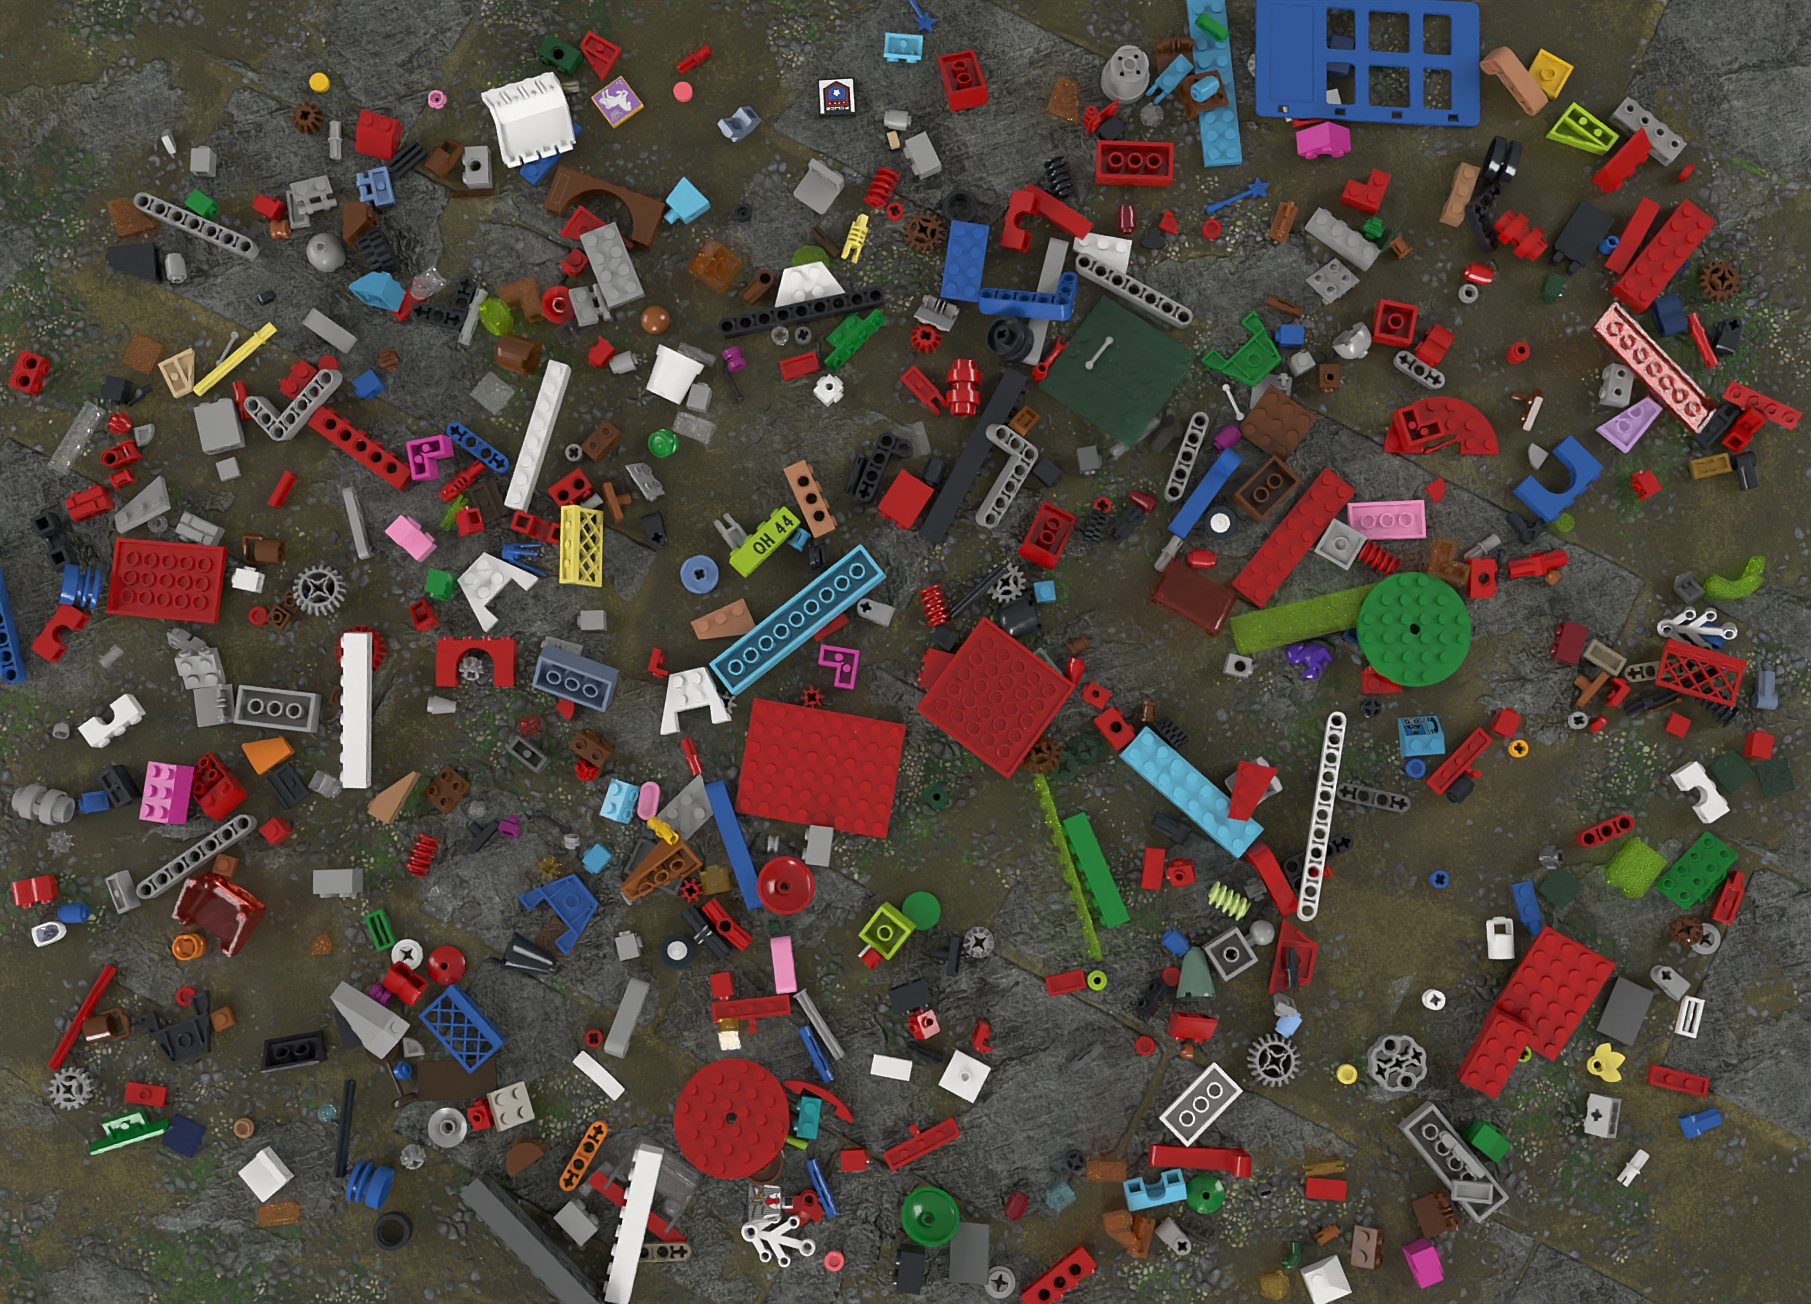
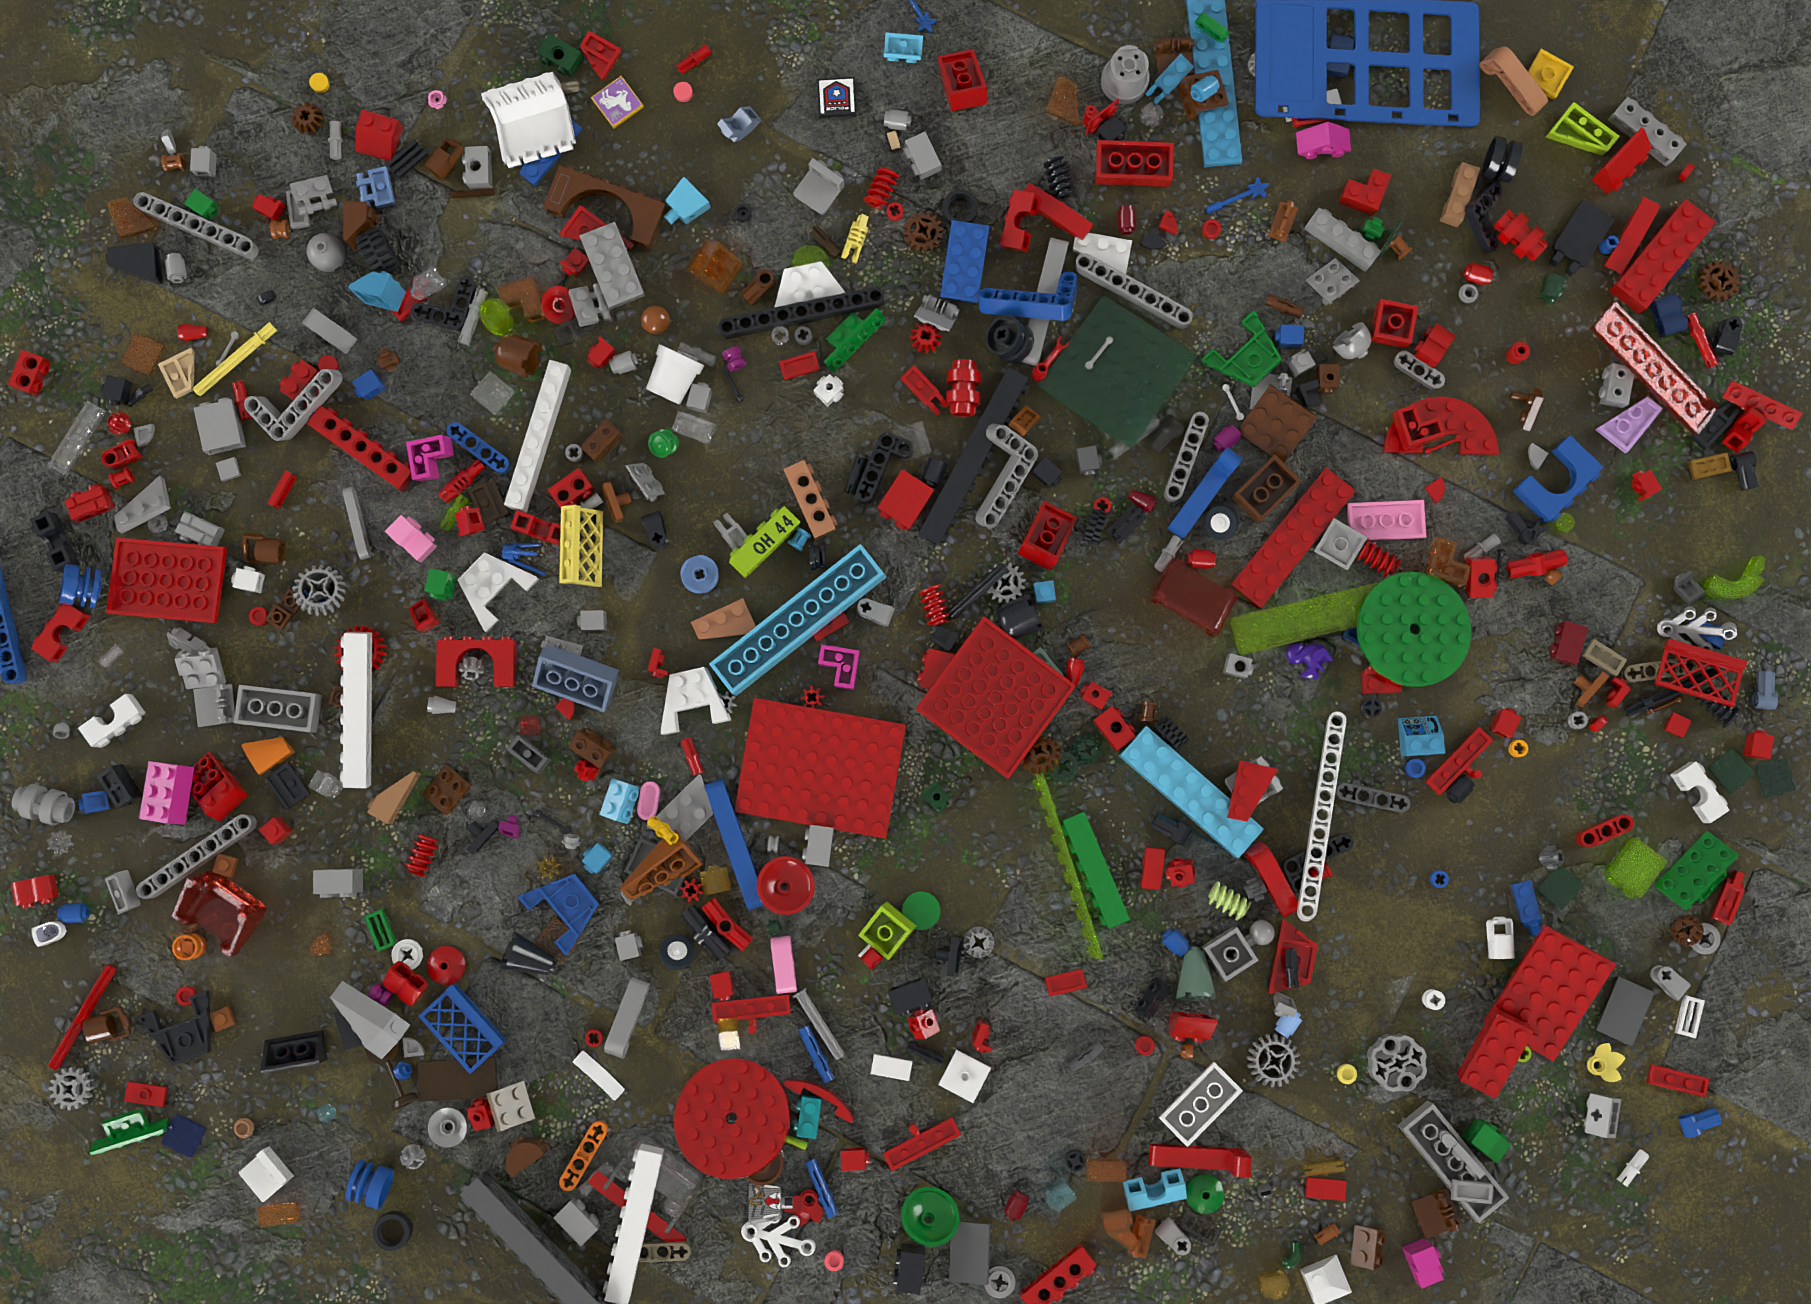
(173, 162): none -> dark orange bush
(191, 332): none -> red cone
(344, 1128): black axle -> none
(1090, 980): lime plate -> none
(1171, 976): red tile -> none
(1308, 394): none -> black panel

